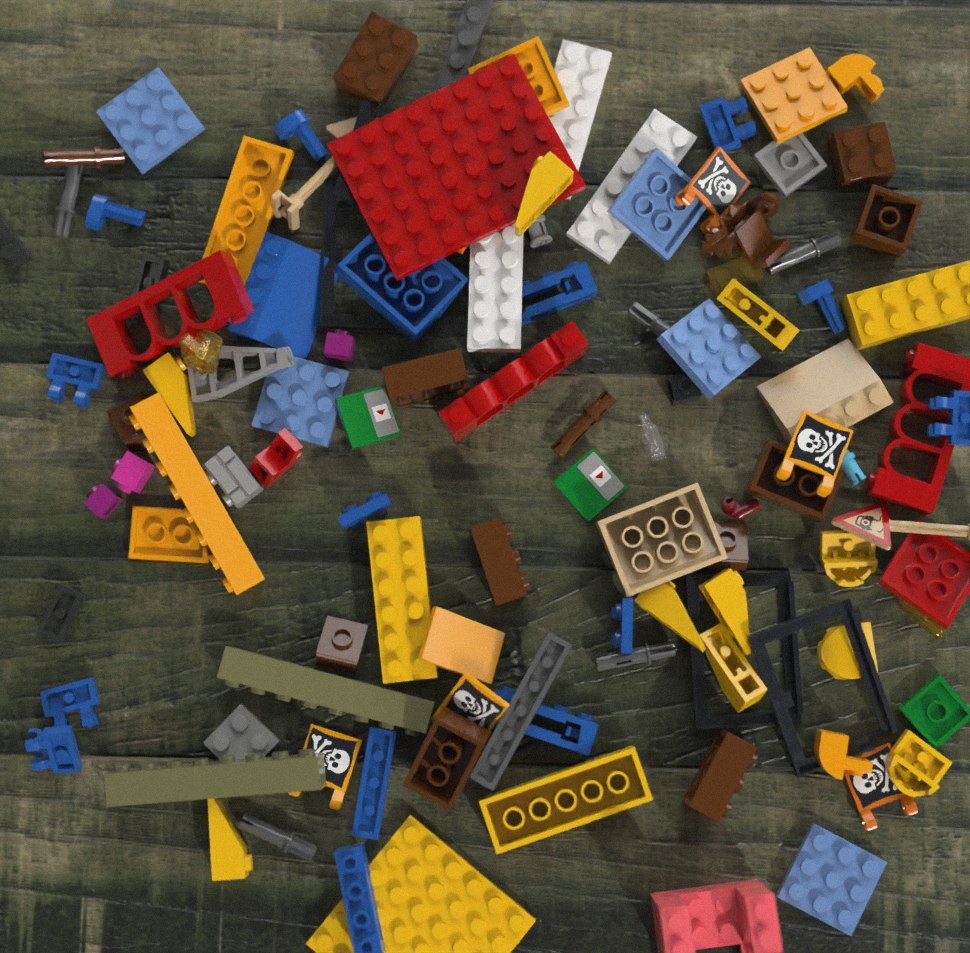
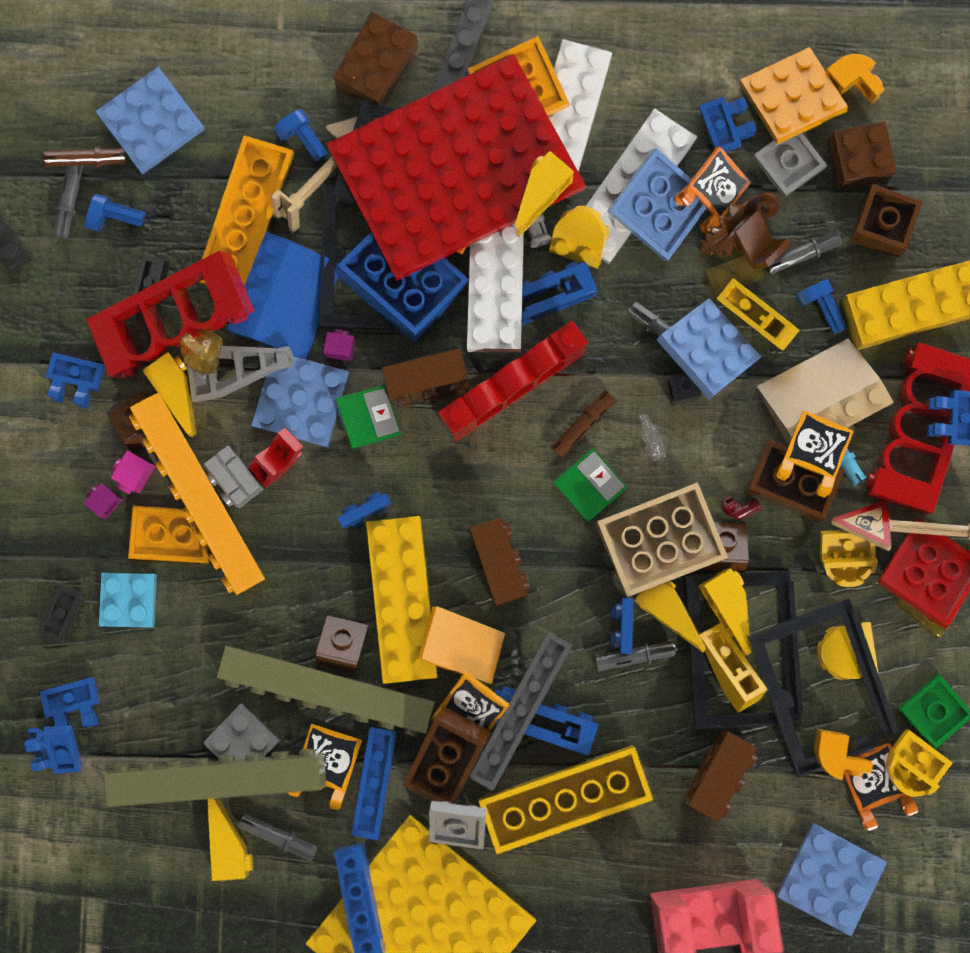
(127, 600): none -> medium azure plate
(457, 825): none -> light grey plate
(580, 236): none -> yellow slope

